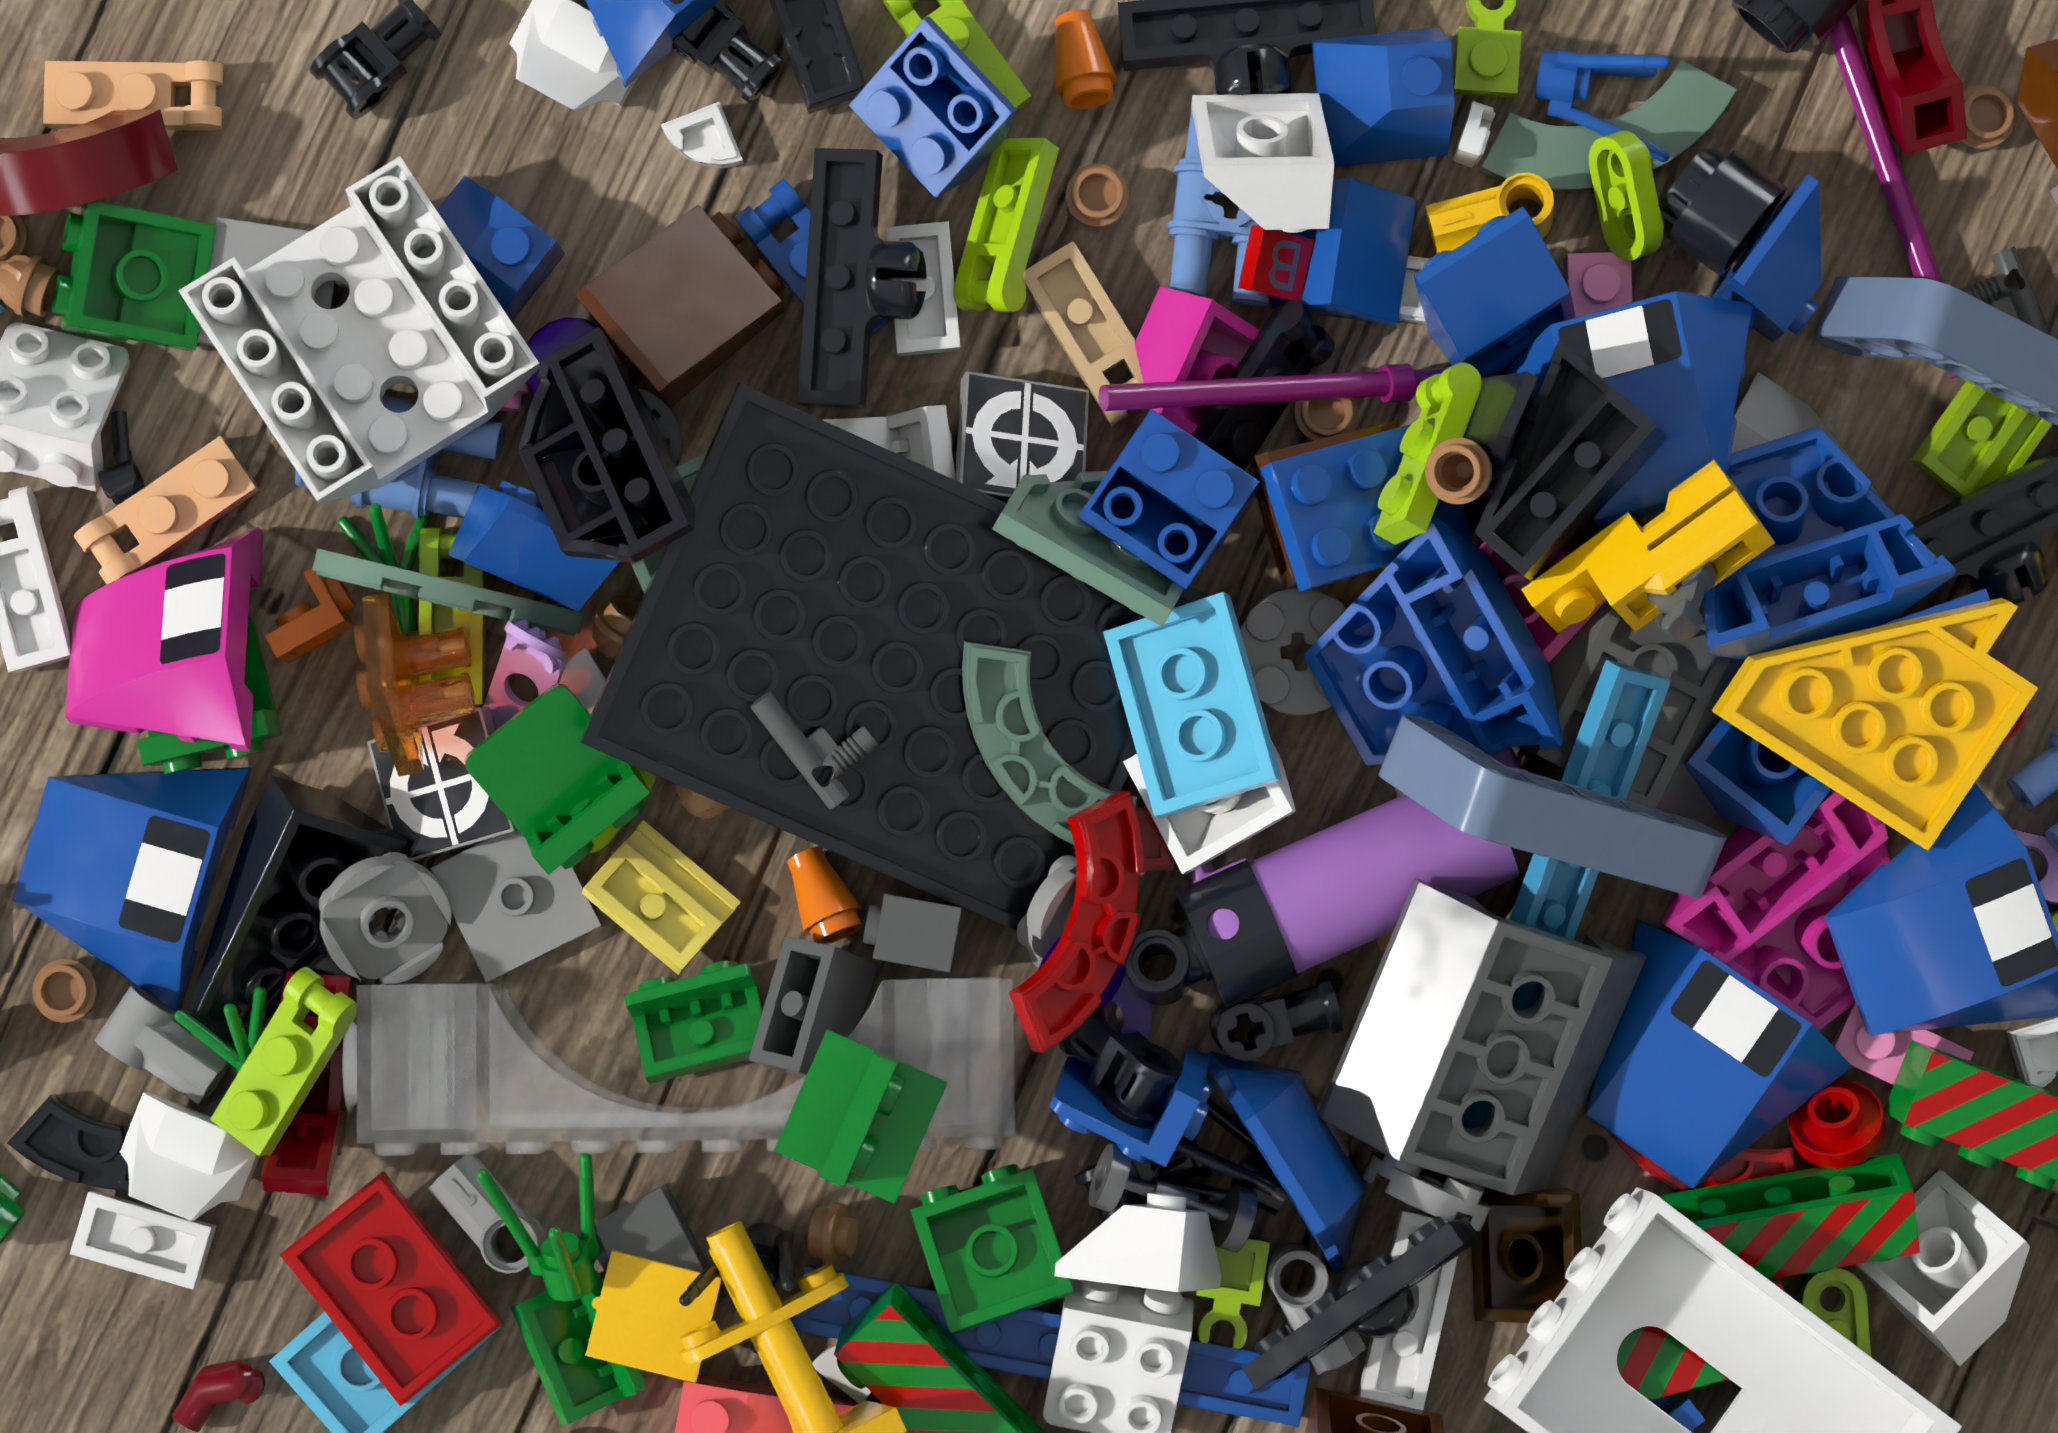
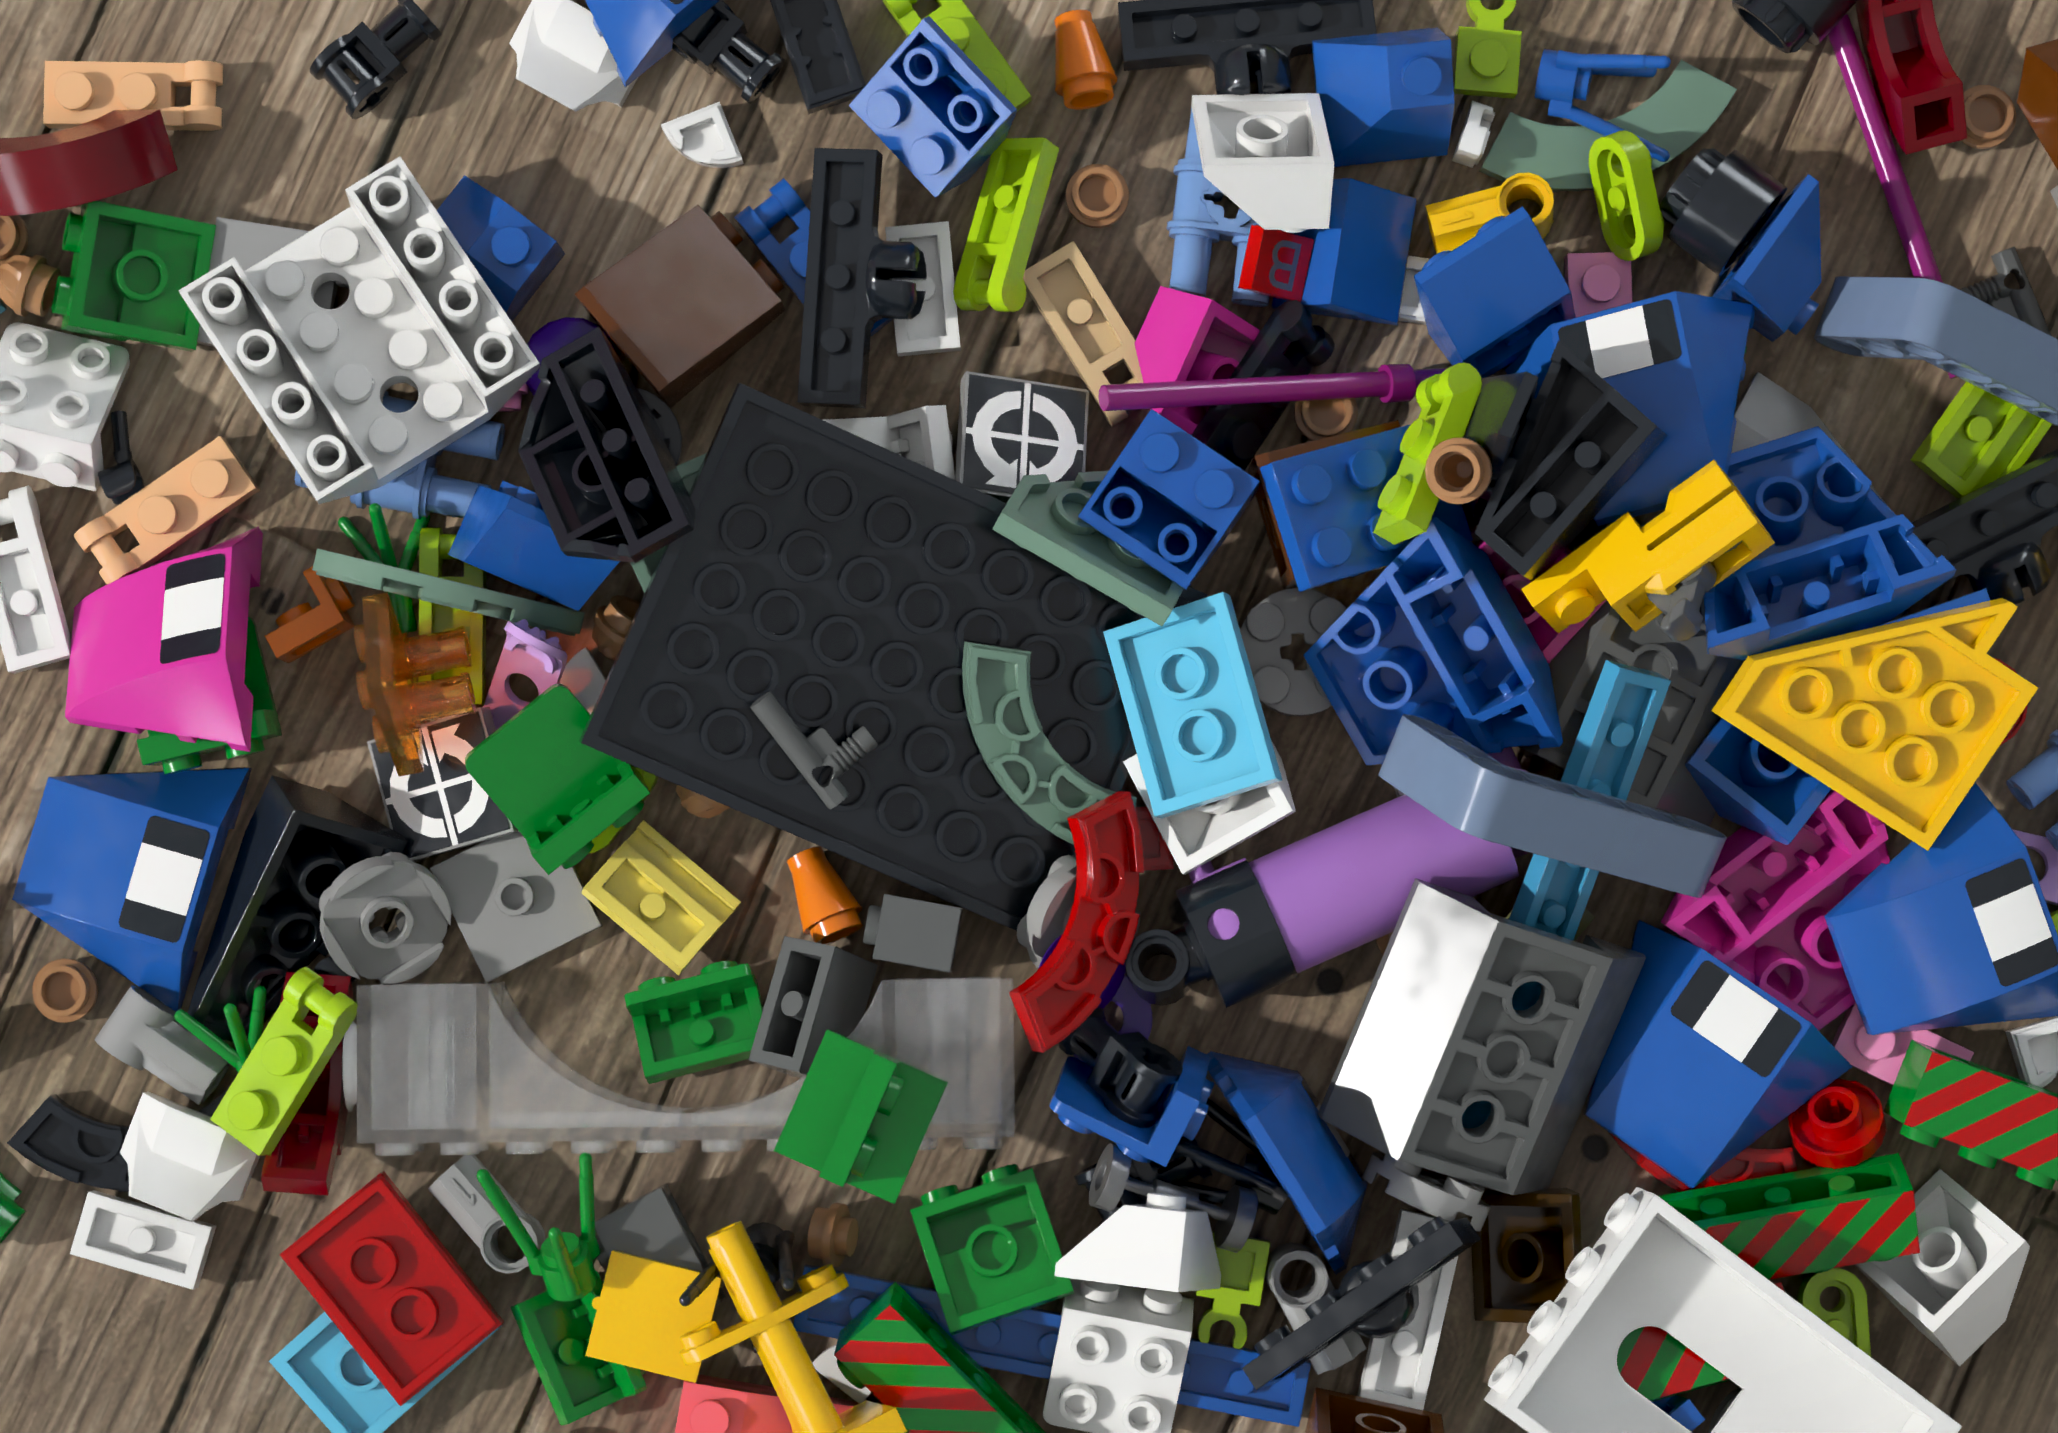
(215, 1385): dark red arm -> none
(1277, 1019): black connector -> none

